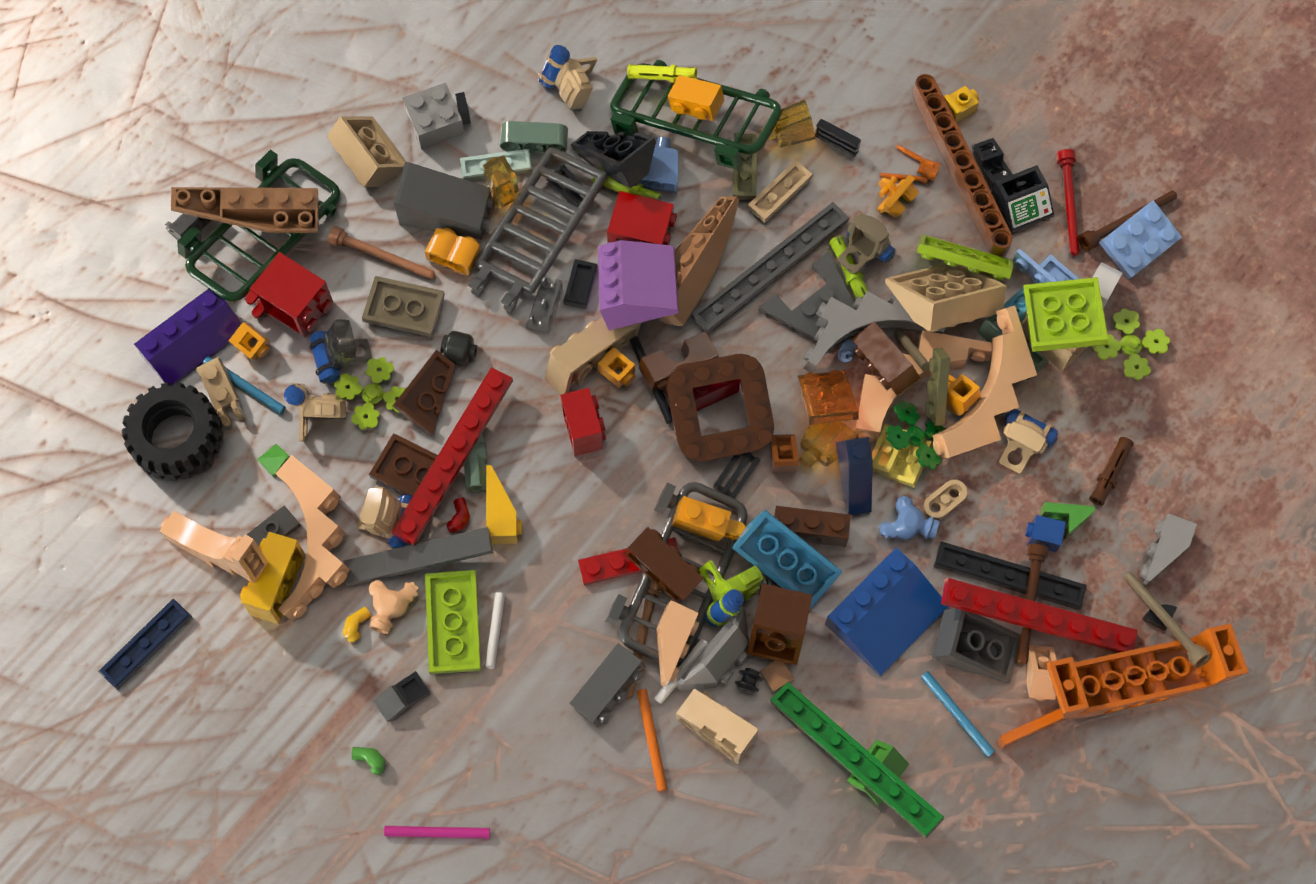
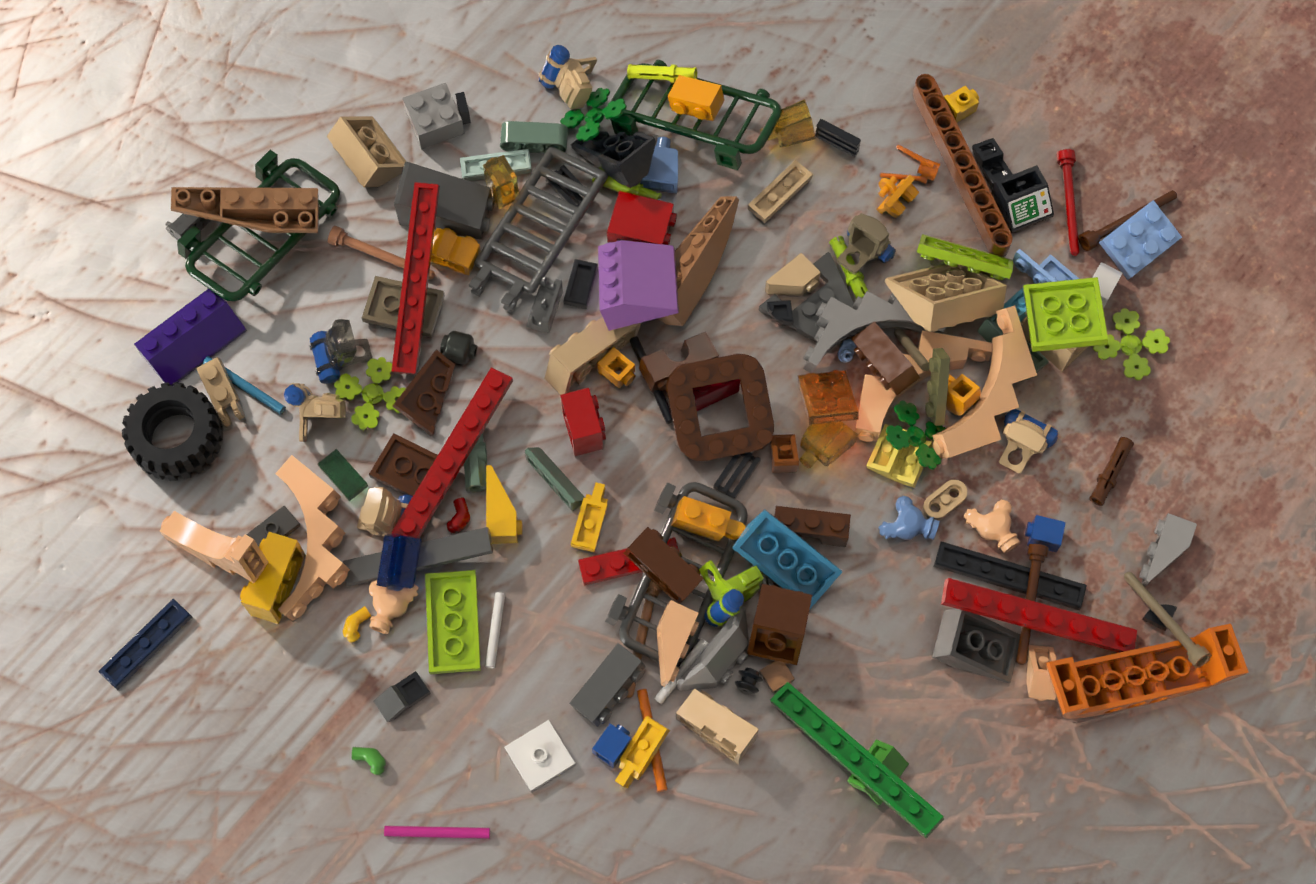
(242, 340): light orange brick -> none
(273, 459): bright green slope -> none
(290, 295): red container -> none
(342, 475): none -> clear green tile
(398, 561): none -> clear blue panel
(415, 278): none -> red plate
(539, 756): none -> white plate
(554, 477): none -> sand green slope
(590, 520): none -> yellow hinge
(595, 115): none -> green plant
(612, 744): none -> blue brick
(641, 751): none -> yellow hinge
(746, 177): olive plate -> none
(769, 267): dark grey plate -> none
(781, 311): none -> black tile
(794, 278): none -> tan slope
(856, 474): dark blue slope -> none
(886, 612): blue slope -> none
(957, 713): dark azure bar -> none
(995, 525): none -> light nougat animal
(1030, 728): orange tile -> none
(1072, 514): bright green slope -> none

